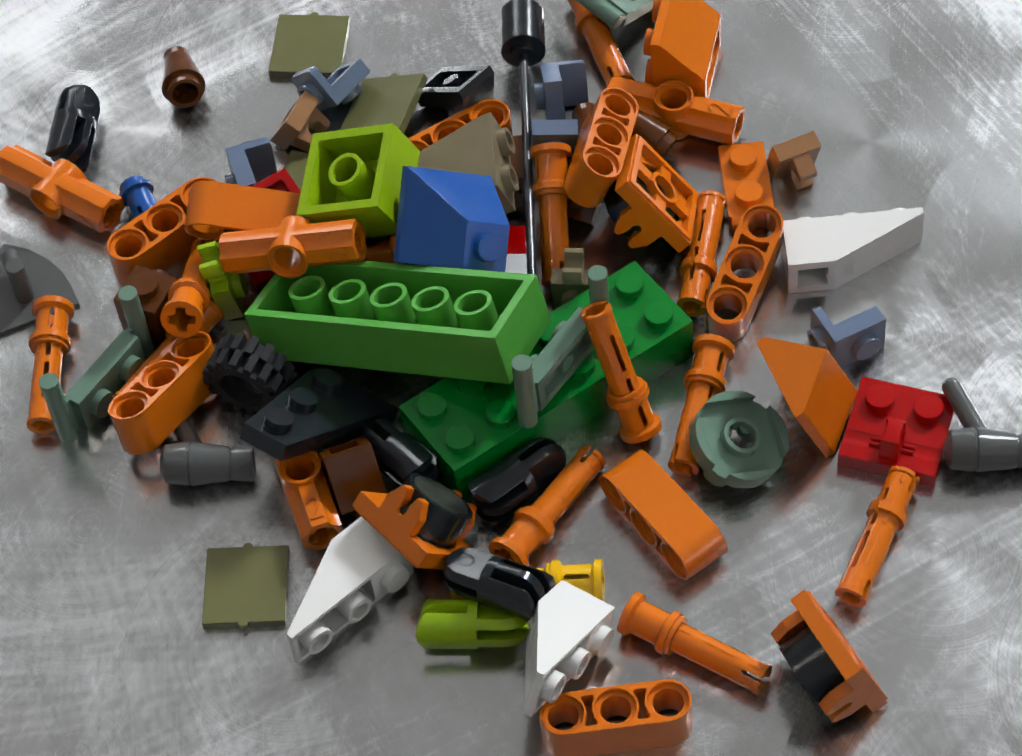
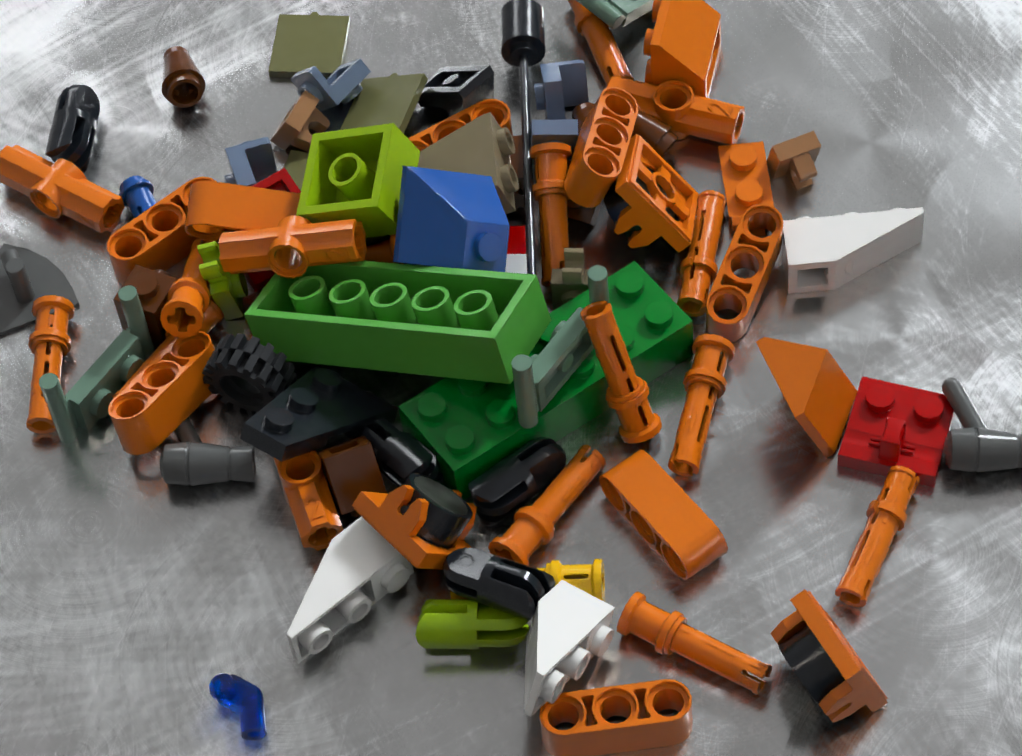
(243, 700): none -> clear blue arm
(246, 587): olive piece -> none
(720, 457): sand green plate -> none
(851, 338): sand blue bracket -> none

